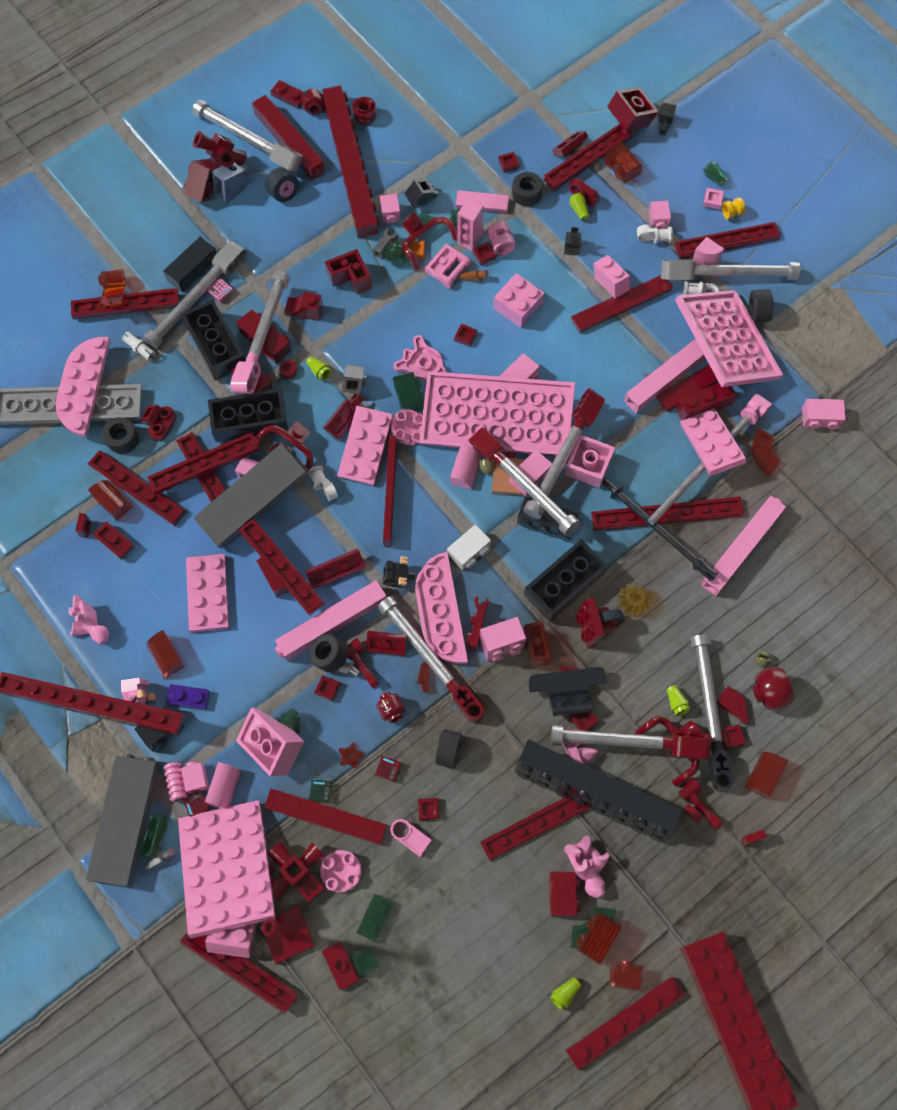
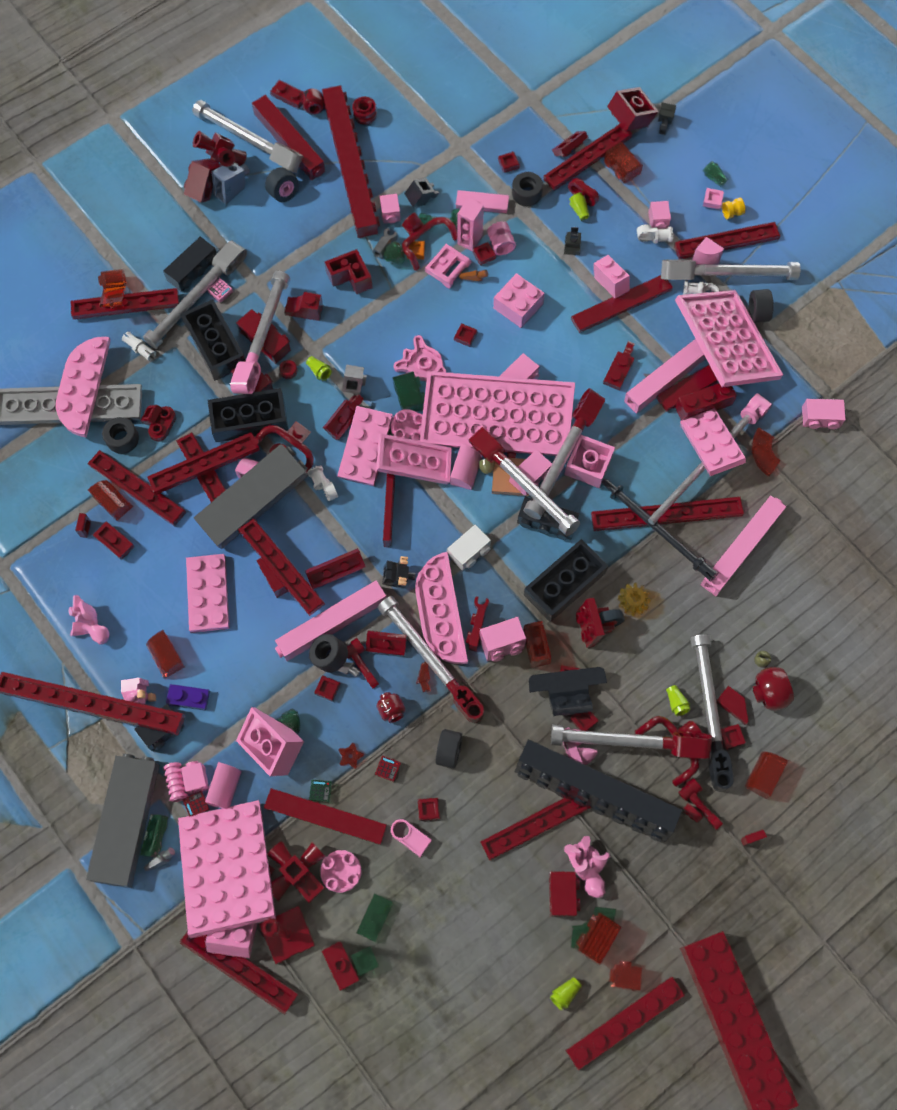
(414, 459): none -> bright pink plate
(620, 367): none -> dark red plate

